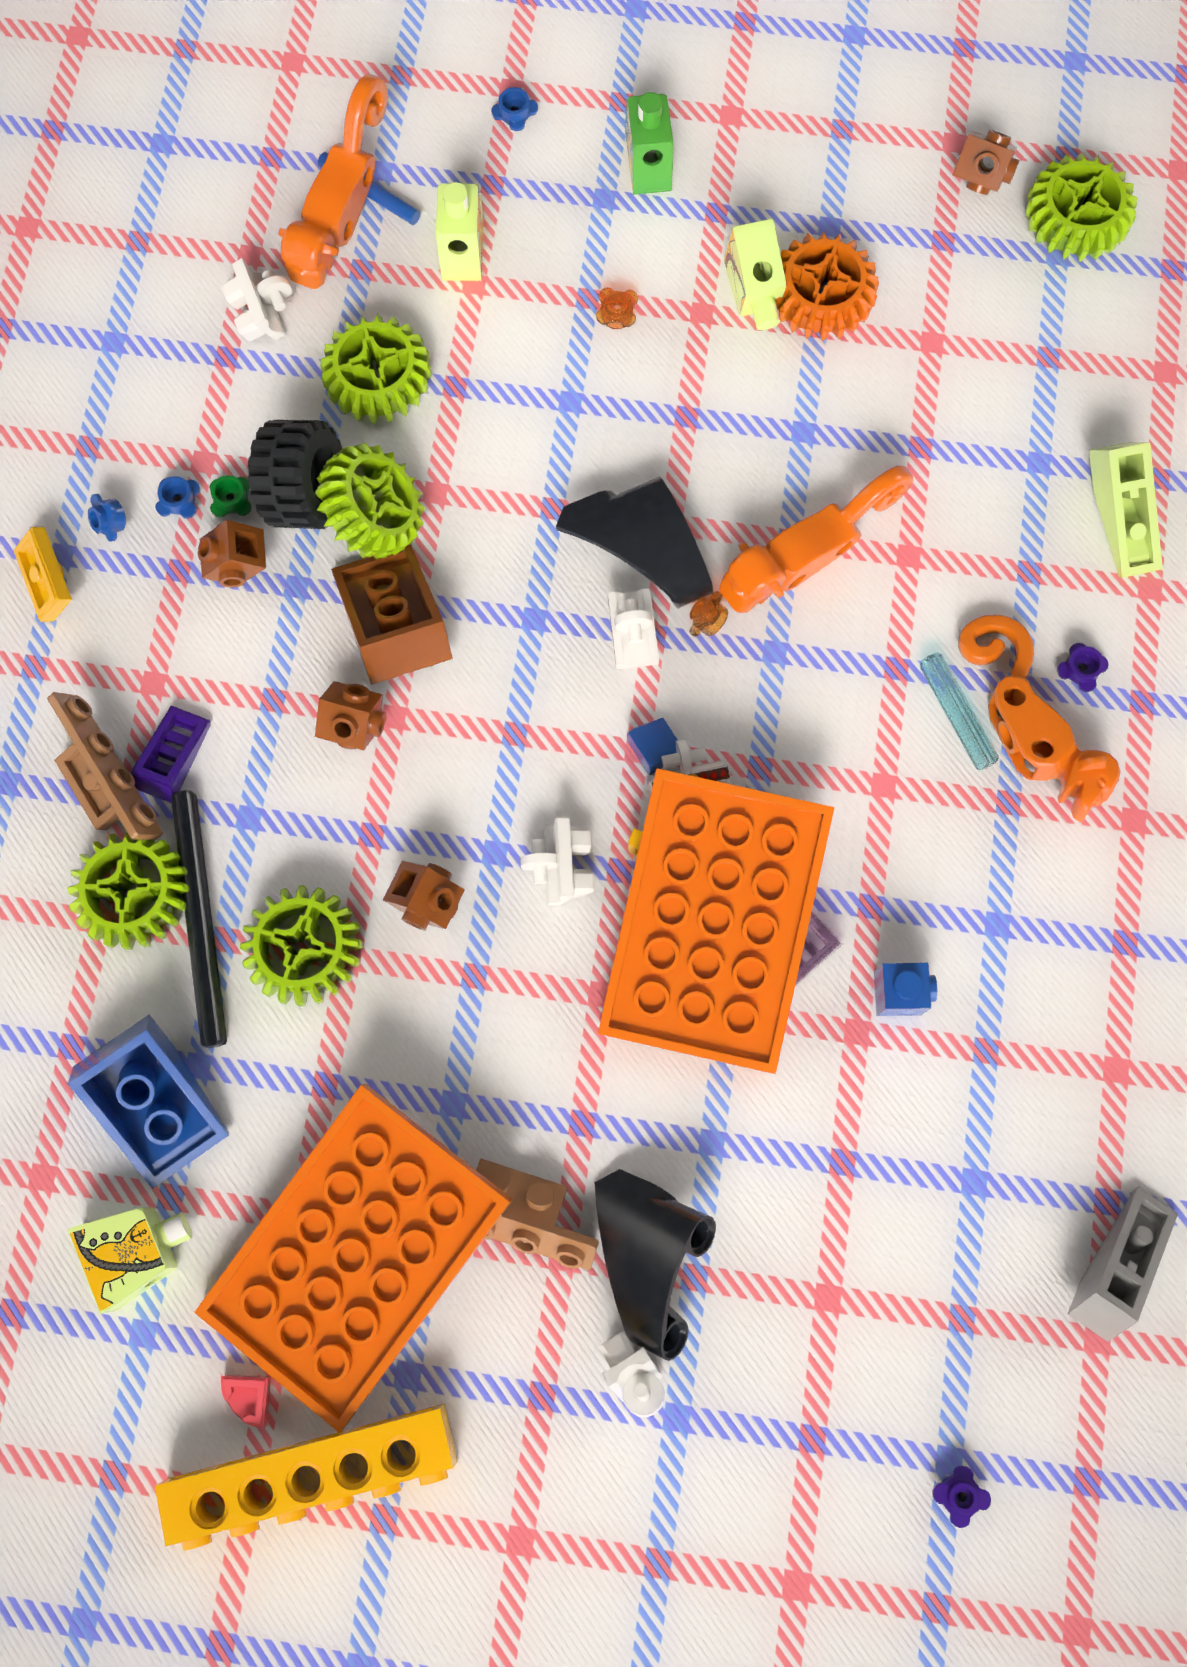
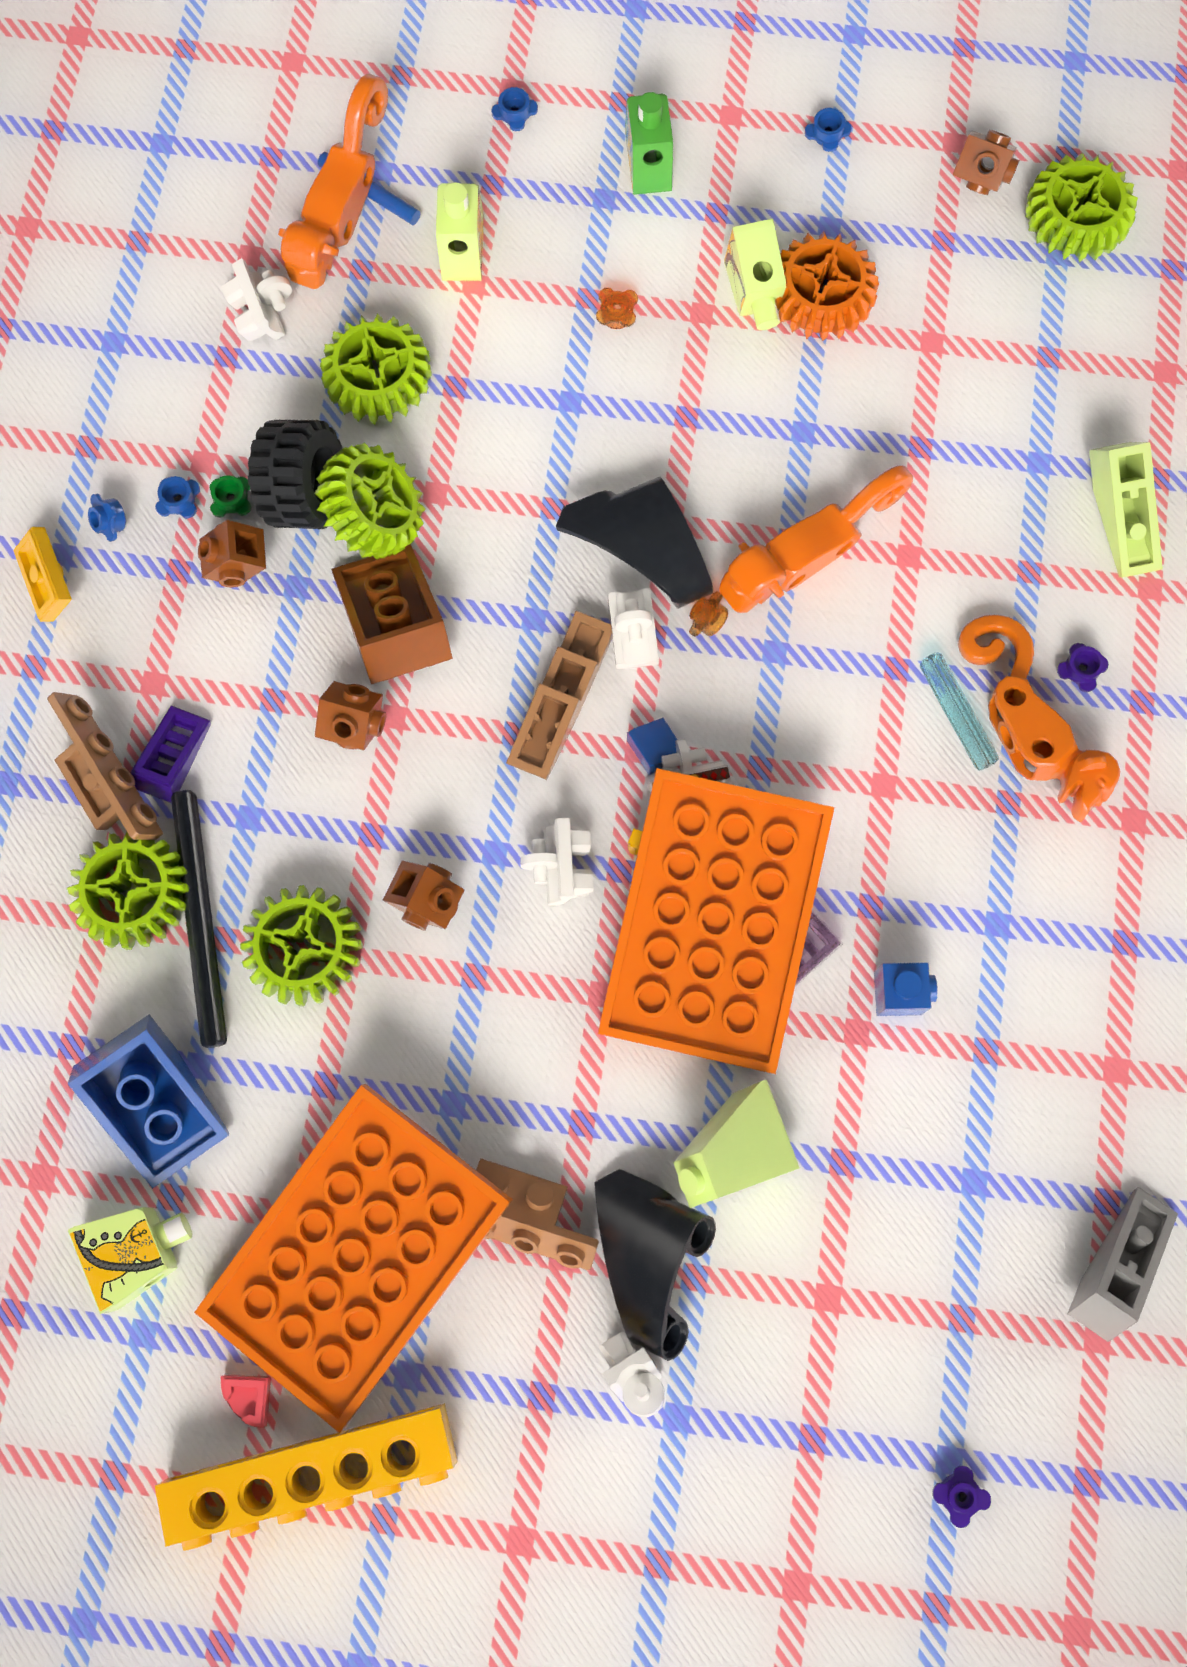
(561, 696): none -> medium nougat slope
(736, 1148): none -> yellowish green slope
(831, 120): none -> blue plate

